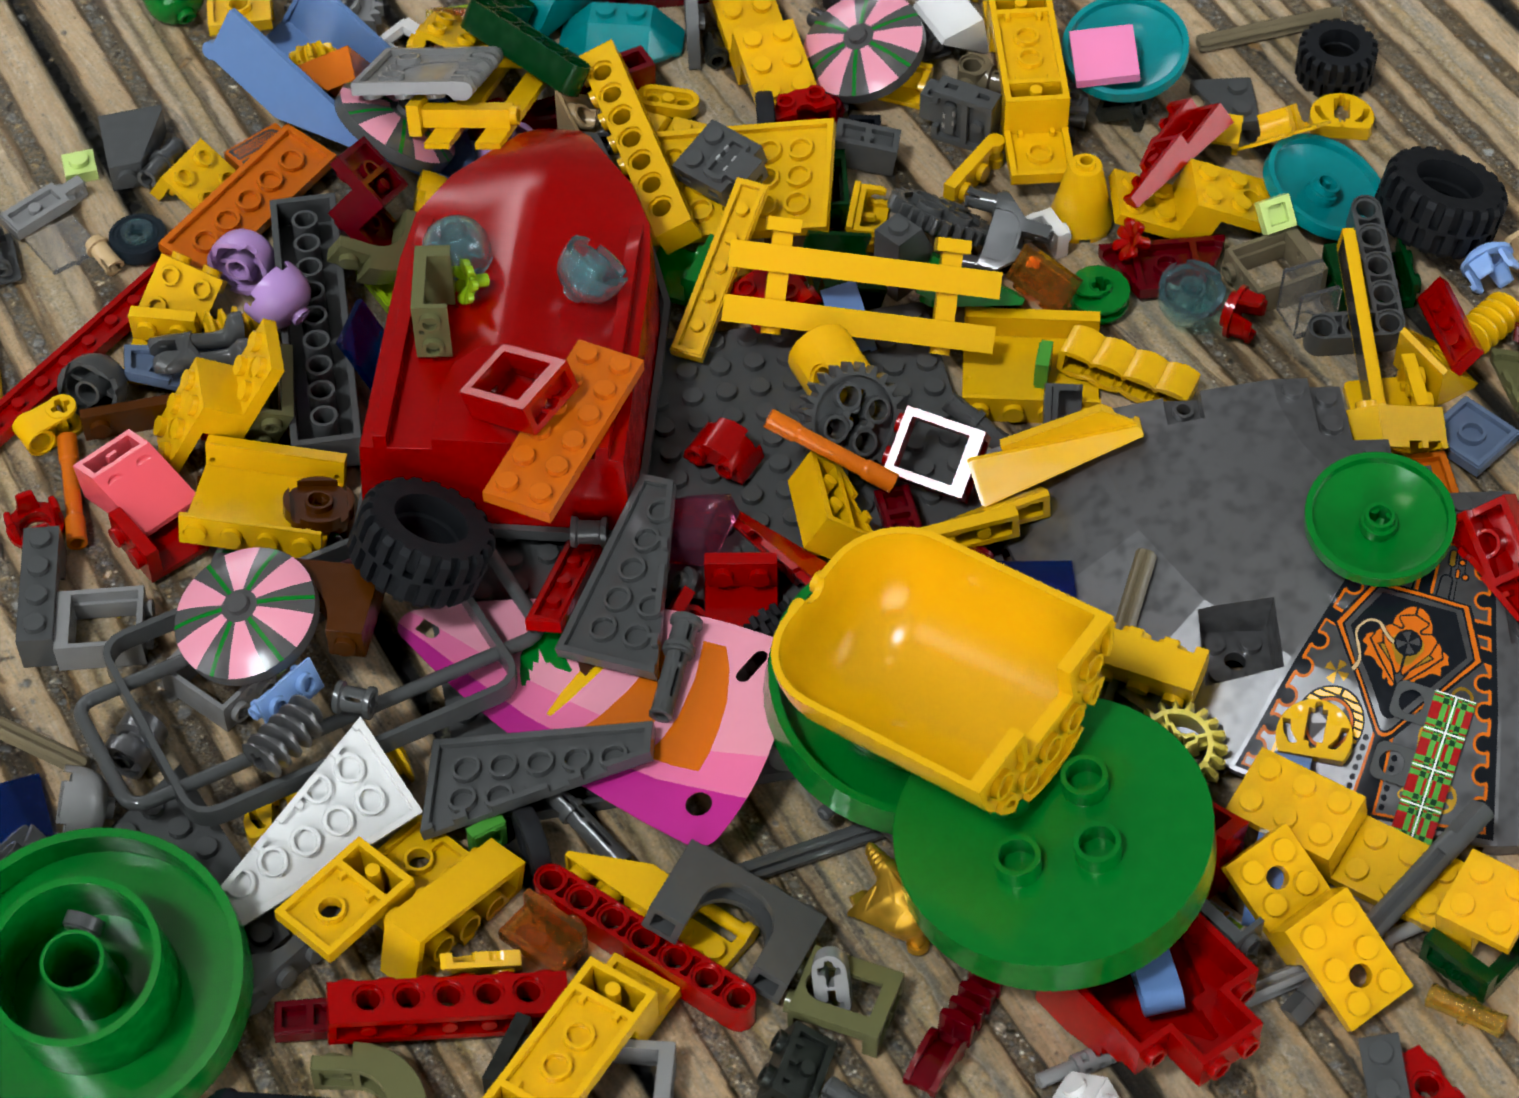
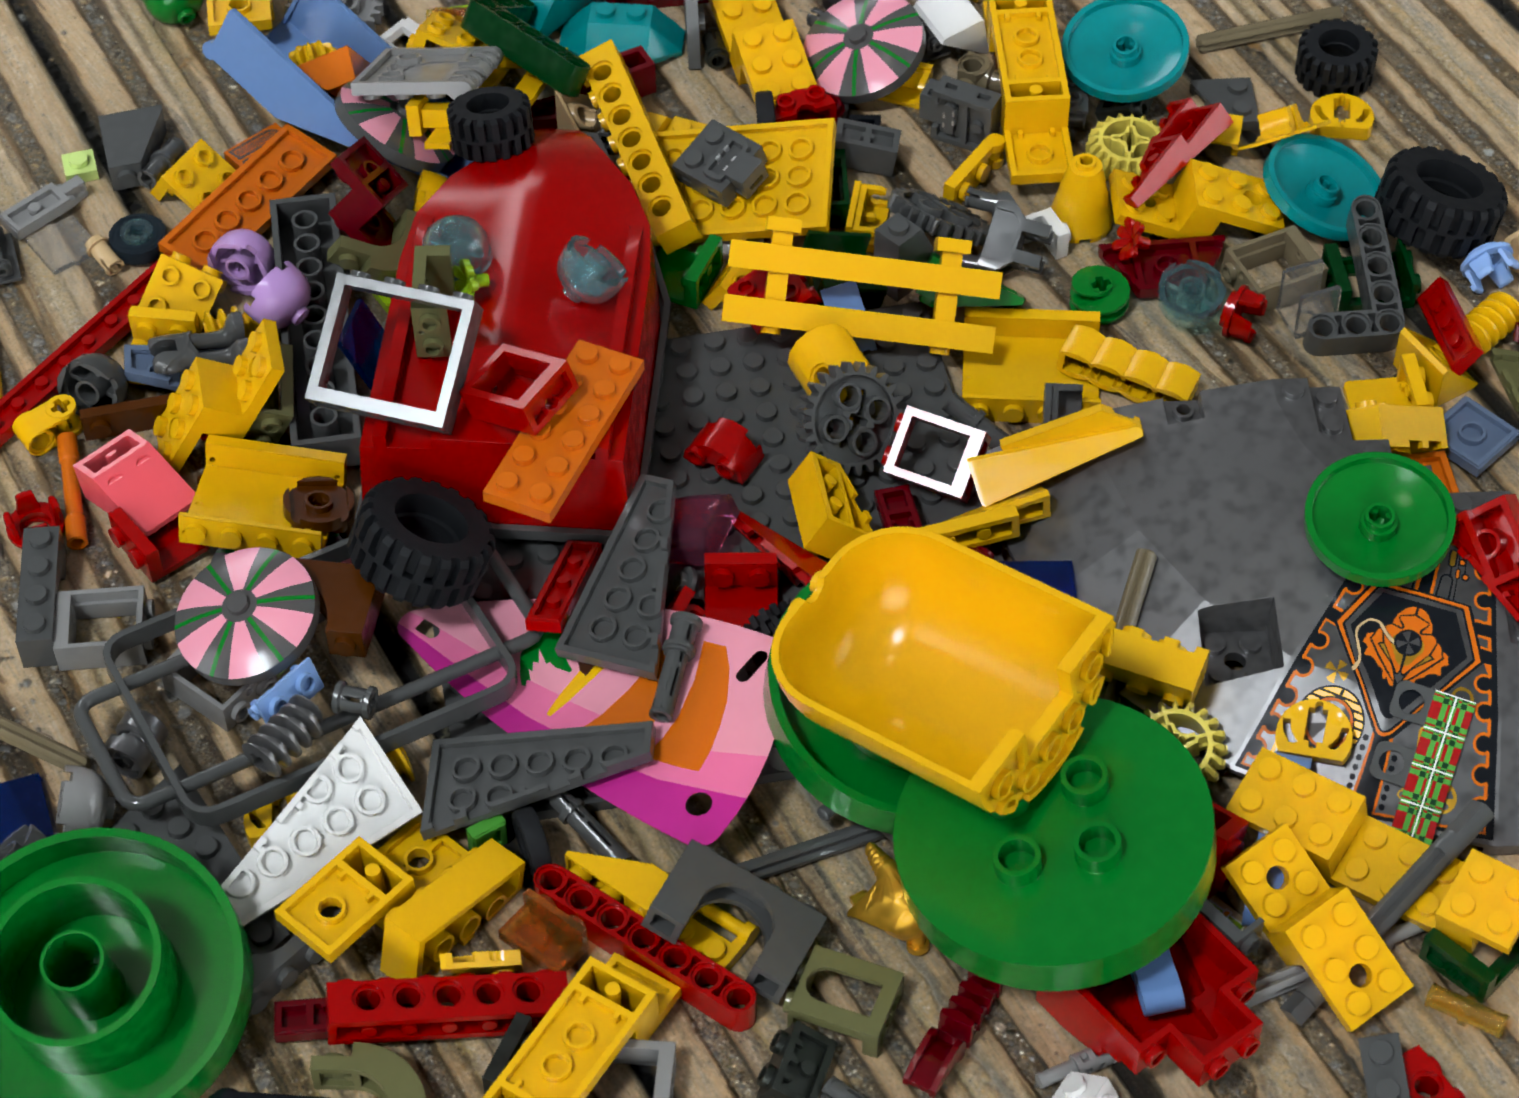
(83, 921): dark grey tile -> none
(457, 368): none -> window
(490, 124): none -> black tyre
(589, 531): dark grey bush -> none
(670, 101): yellow plate -> none
(716, 277): yellow tile -> none
(796, 432): orange piece -> none
(840, 983): light grey beam -> none
(1043, 278): clear orange bracket -> none
(1043, 363): bright green tile -> none
(1104, 56): bright pink tile -> none
(1116, 136): none -> light yellow gear
(1275, 213): yellowish green plate -> none
(1359, 316): yellow tile -> none

